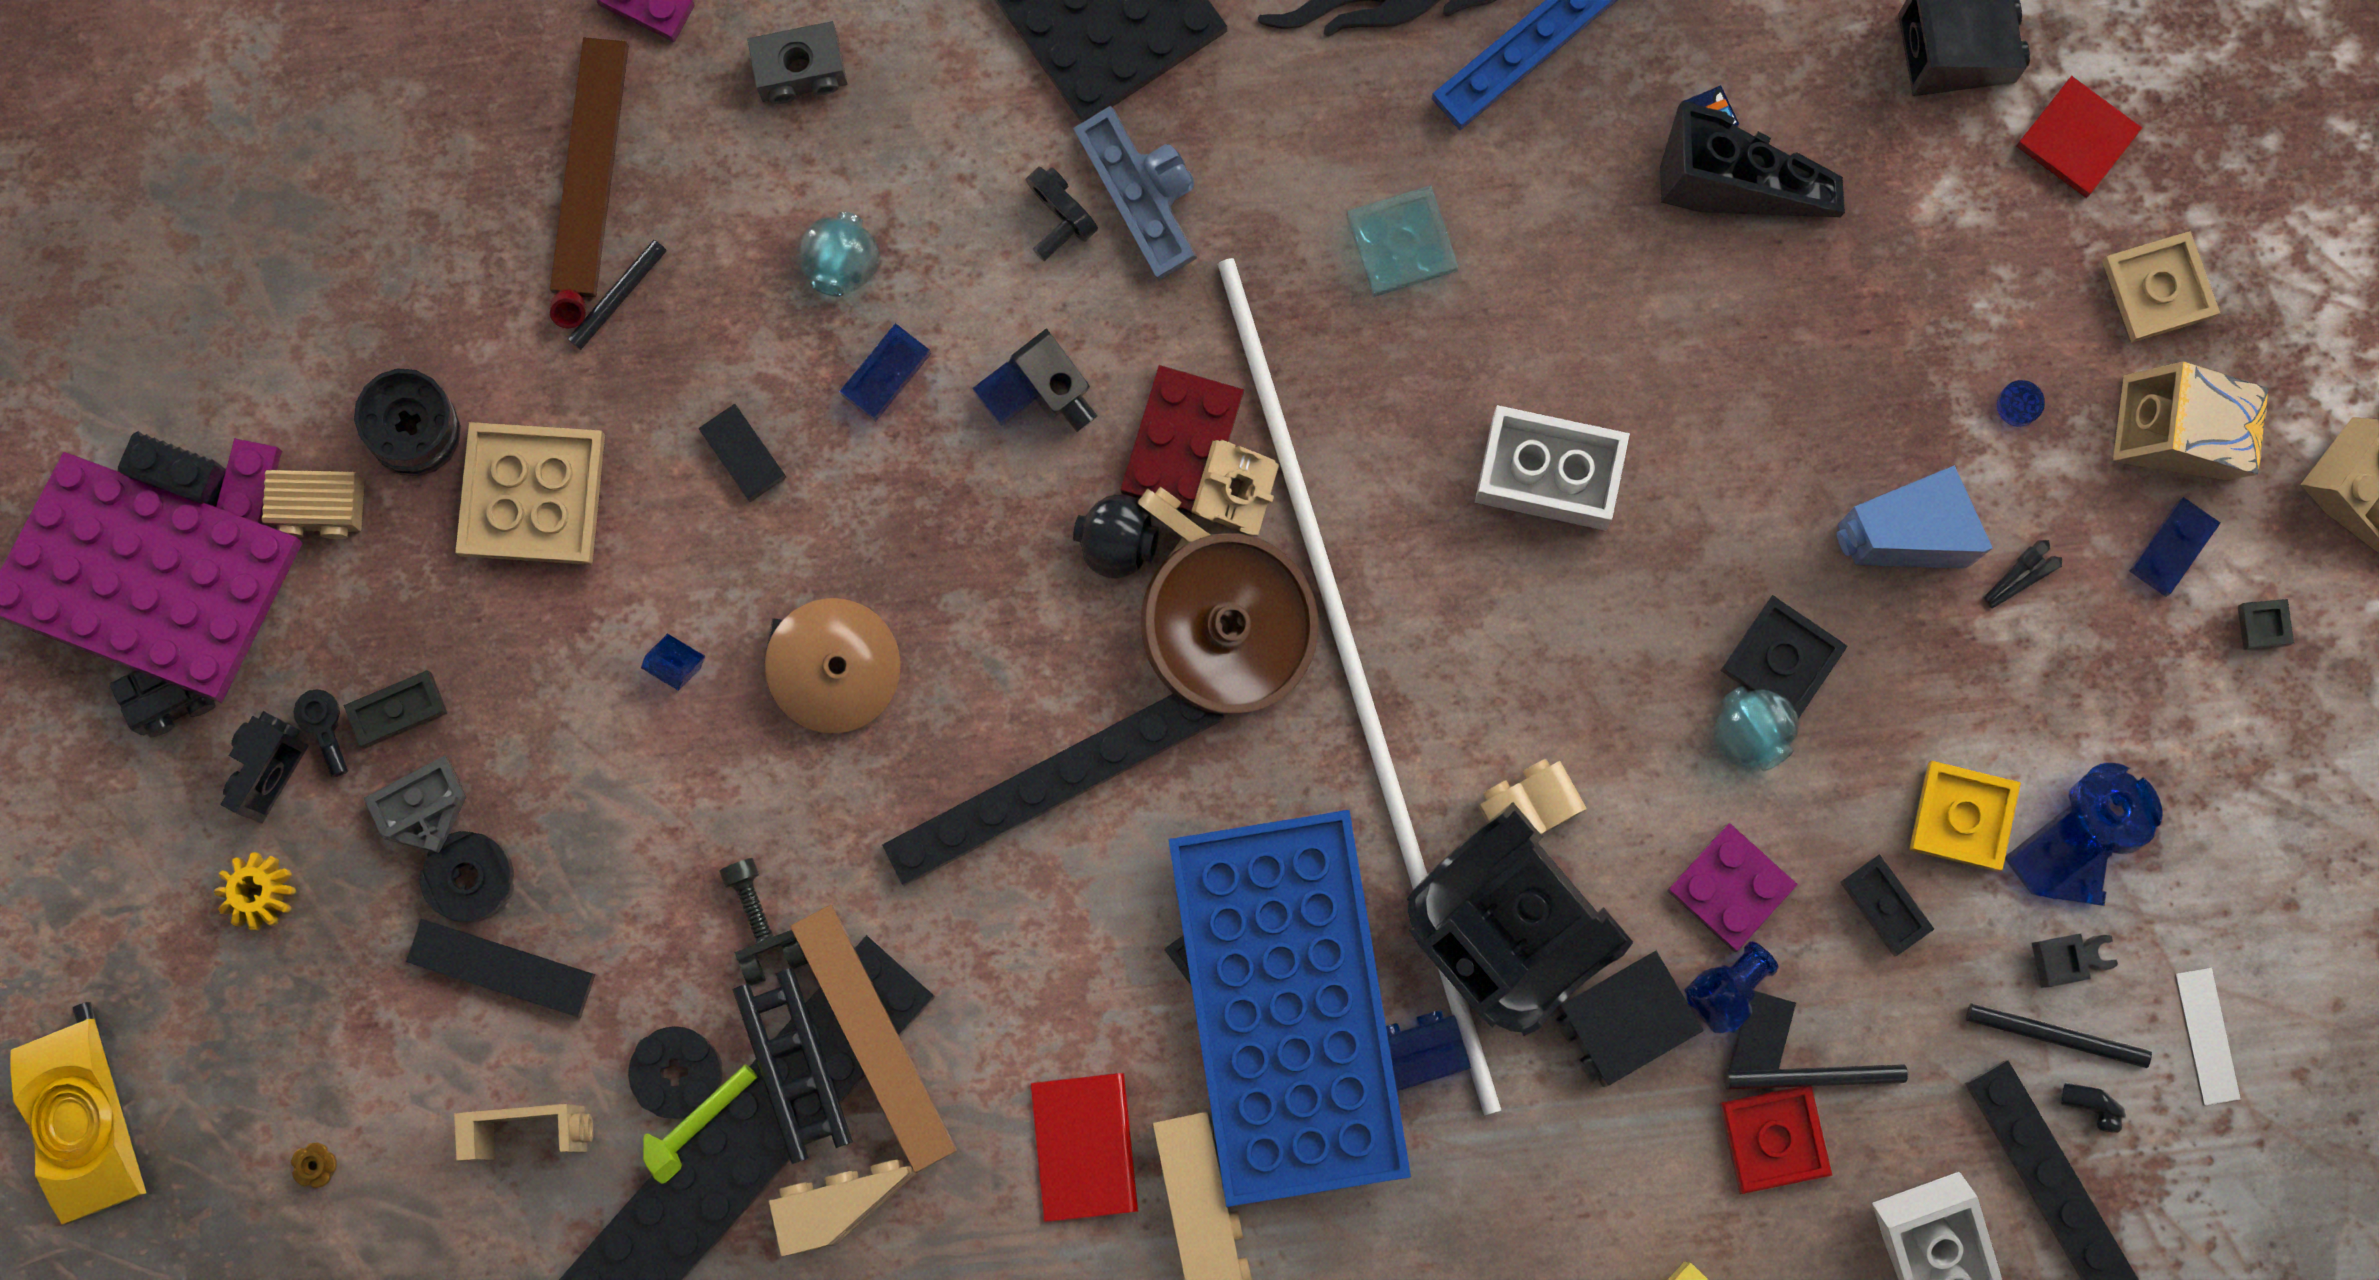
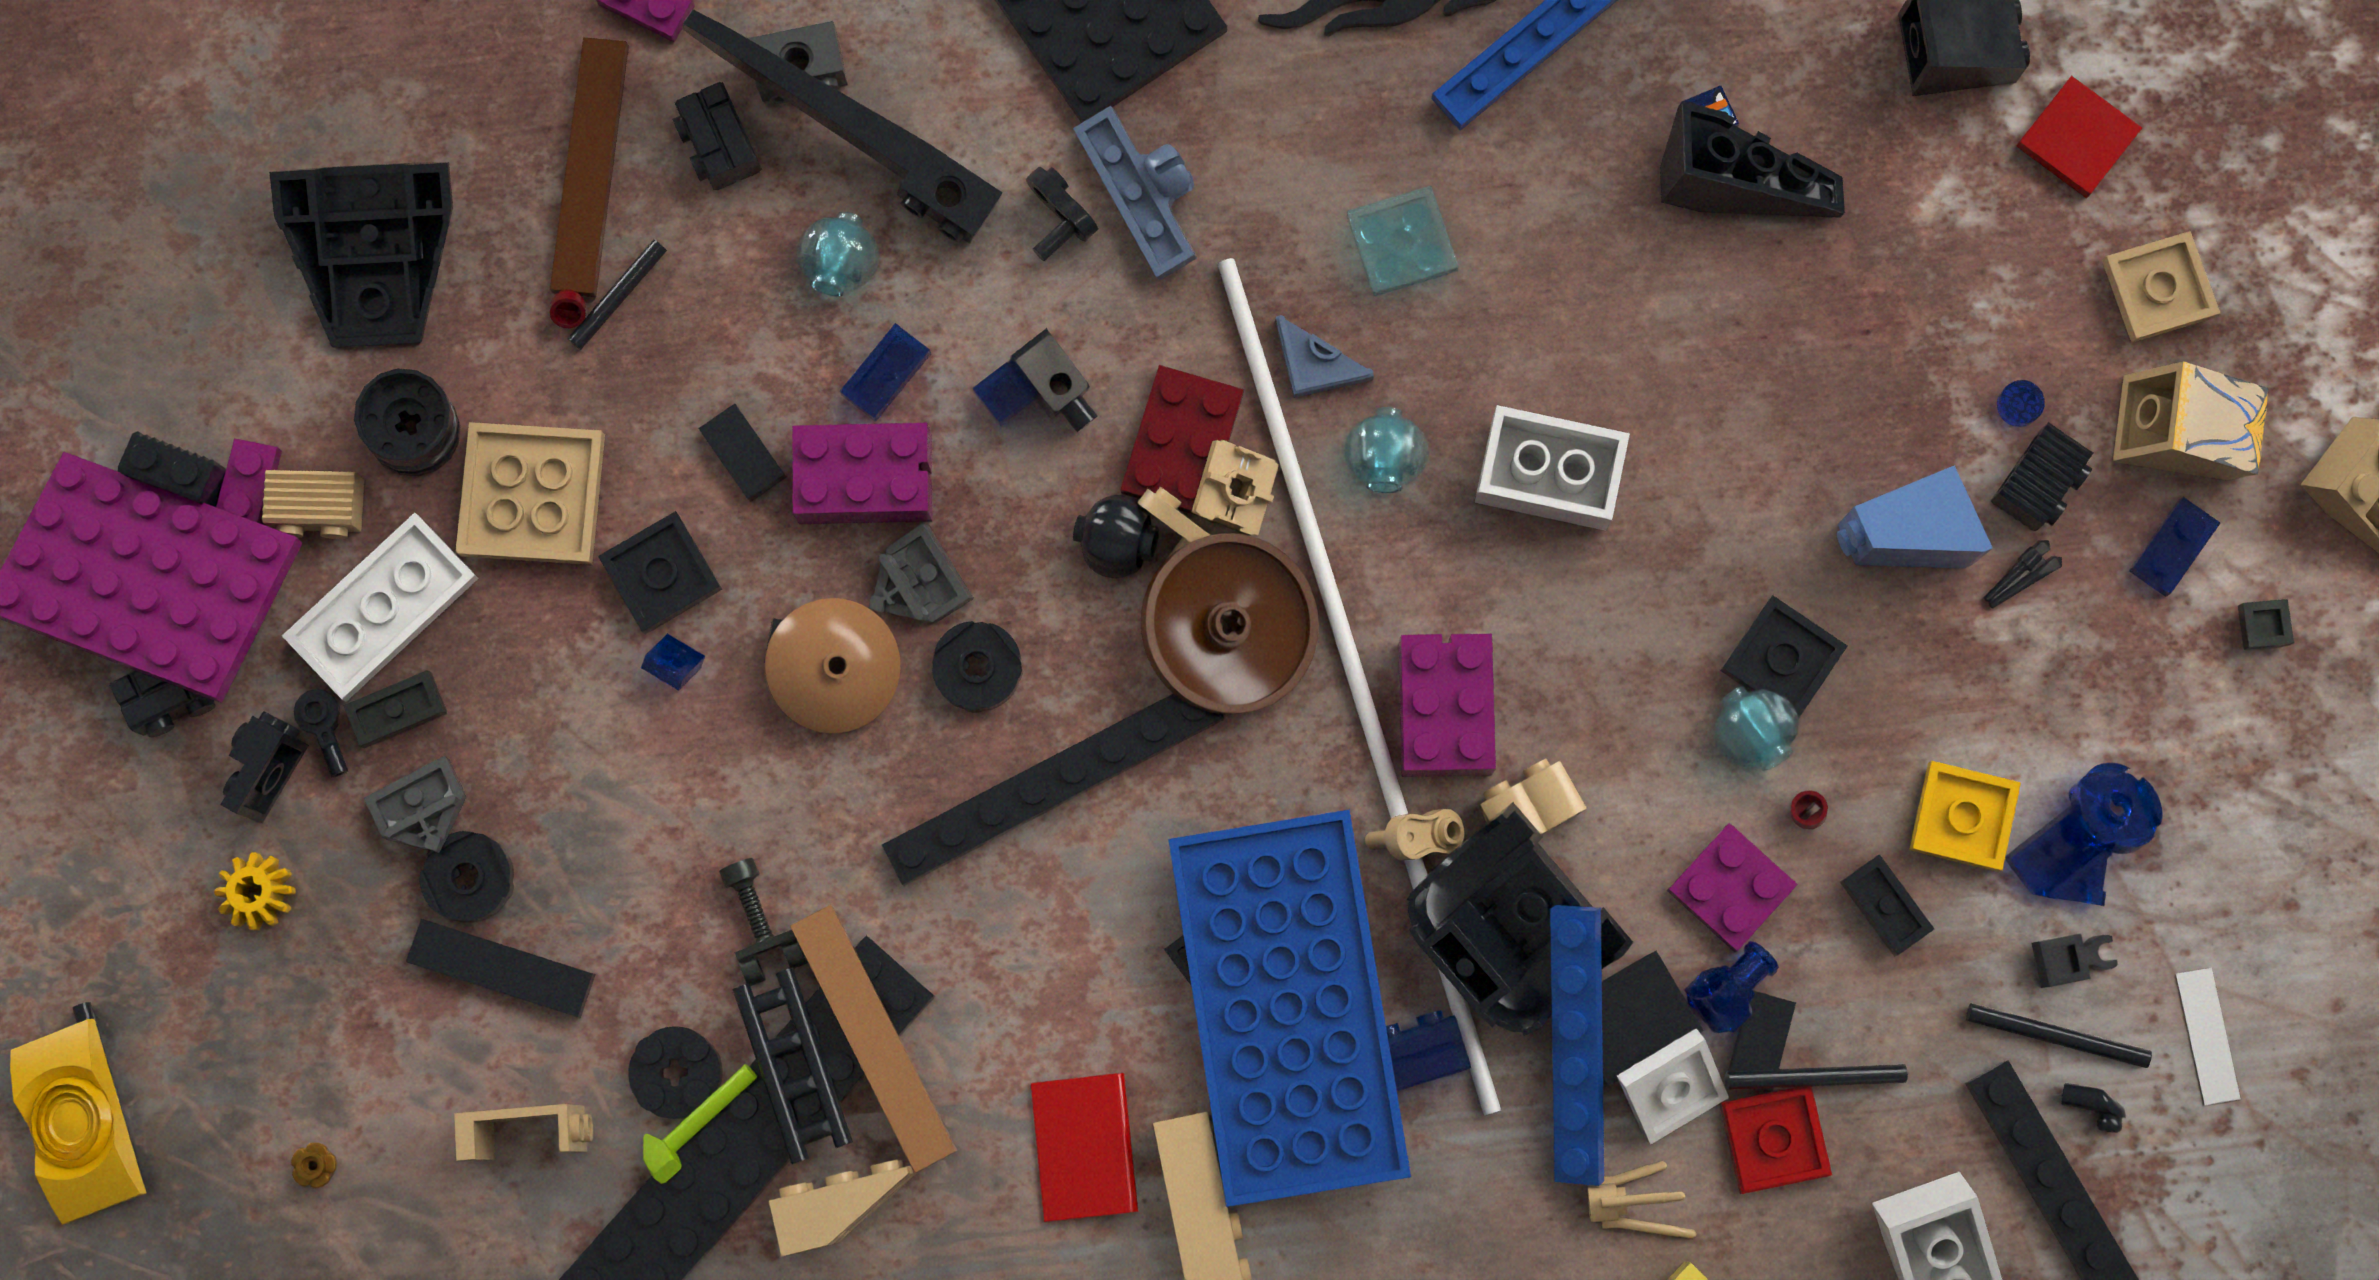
(367, 244): none -> black wedge
(380, 607): none -> white plate
(660, 572): none -> black plate
(717, 136): none -> black brick
(862, 473): none -> magenta piece
(905, 154): none -> black piece
(918, 579): none -> dark grey slope
(982, 641): none -> black plate
(1314, 363): none -> sand blue tile
(1386, 451): none -> clear light blue plant
(1418, 835): none -> tan piece
(1446, 705): none -> magenta piece
(1577, 1044): none -> blue plate
(1609, 1202): none -> tan plant
(1673, 1086): none -> white plate
(1803, 803): none -> dark red hinge
(2043, 477): none -> black brick

